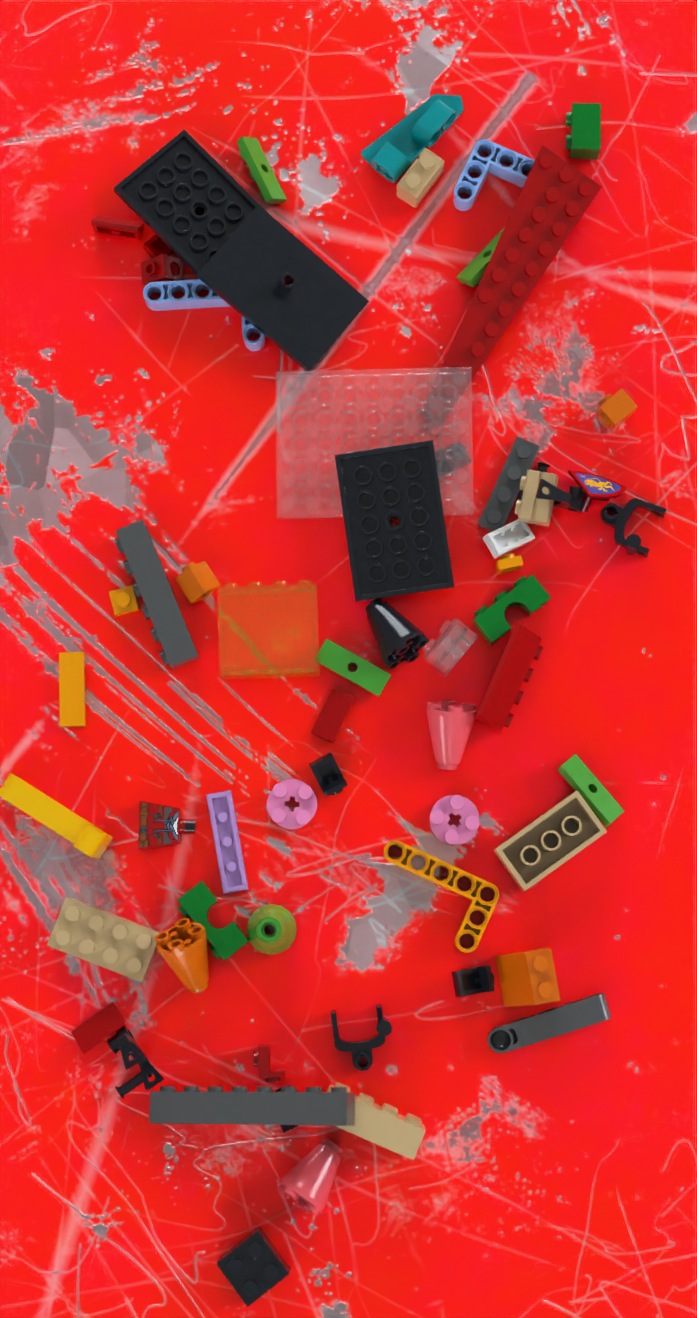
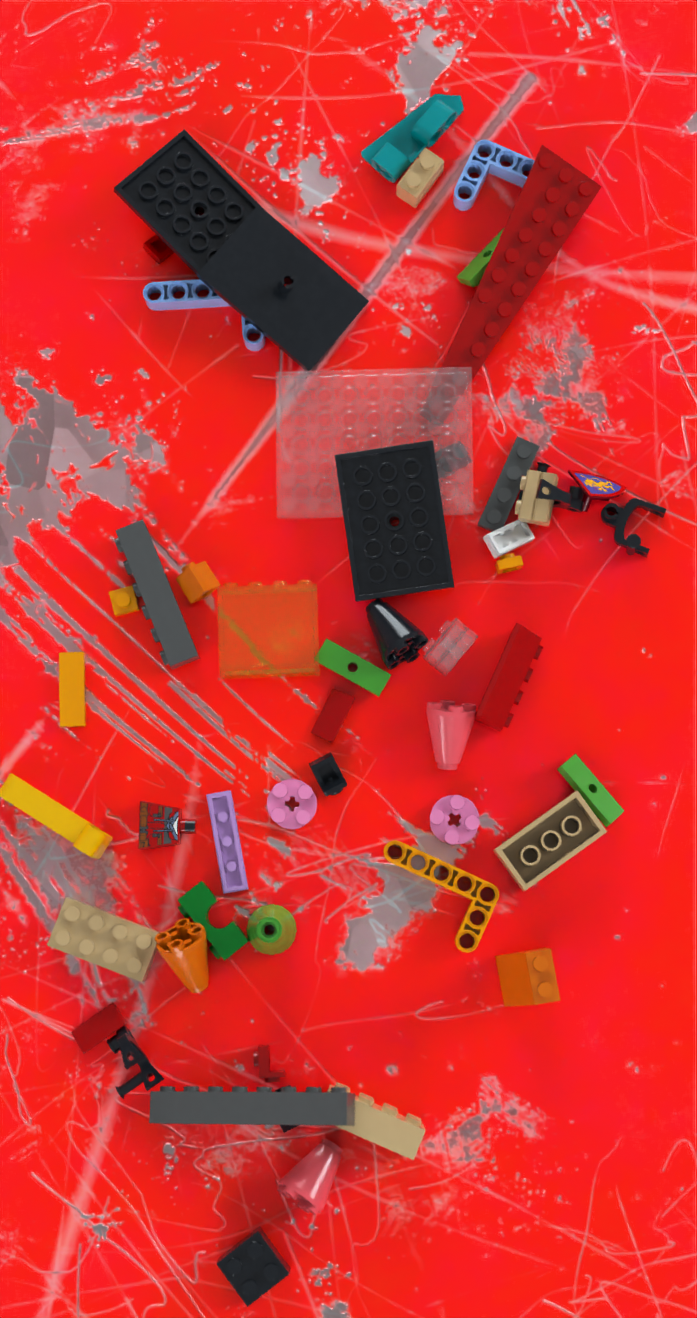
(117, 227): red slope -> none
(159, 269): red bracket -> none
(261, 170): bright green tile -> none
(363, 1047): black piece -> none
(473, 981): black bracket -> none
(526, 594): green arch -> none
(549, 1023): dark grey piece -> none
(584, 130): green brick -> none
(615, 409): orange brick -> none

